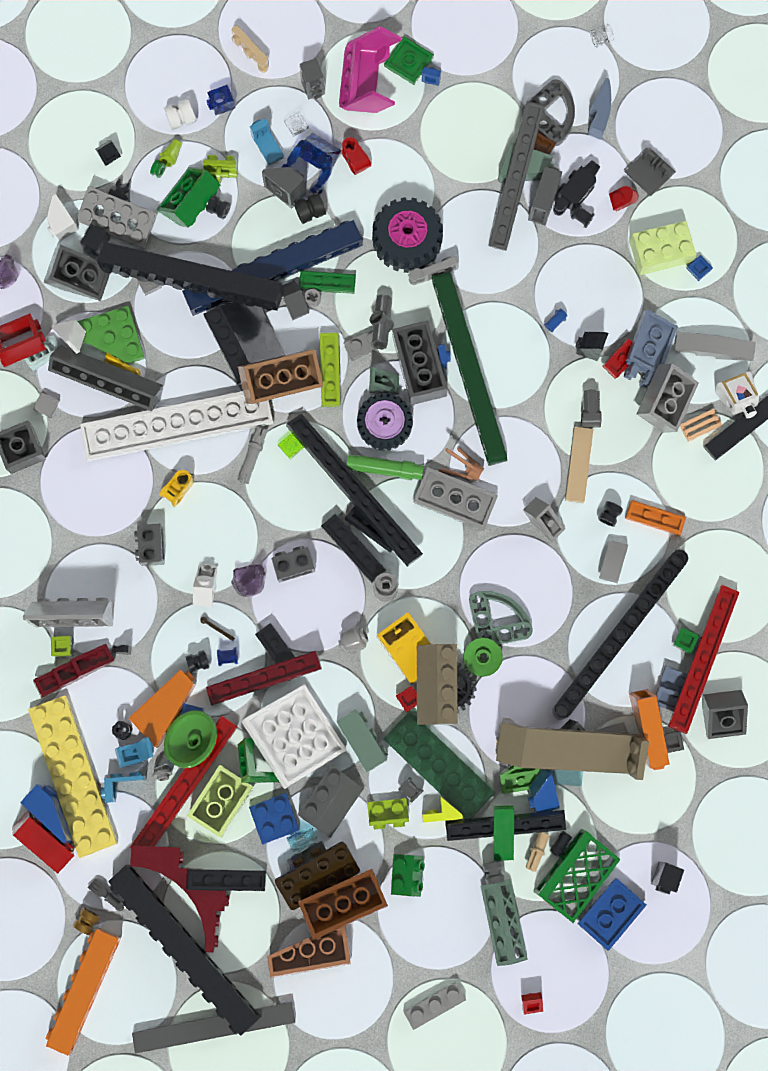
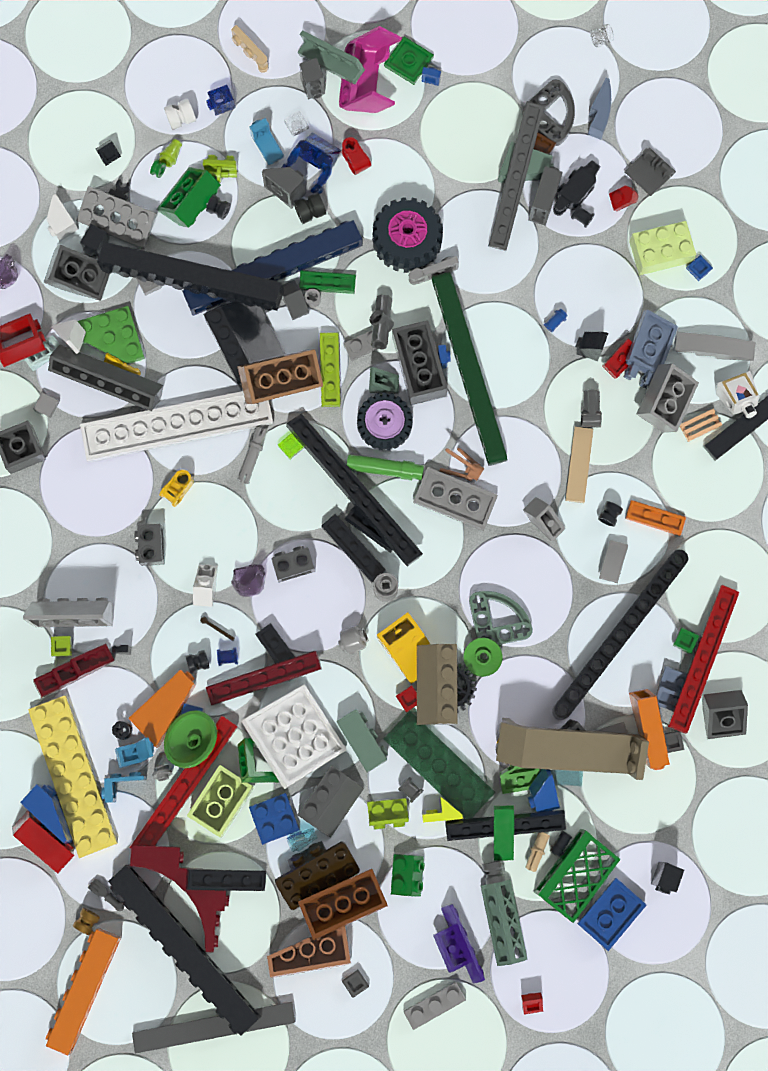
(331, 58): none -> sand green fence
(355, 983): none -> dark grey tile
(456, 947): none -> dark purple bracket

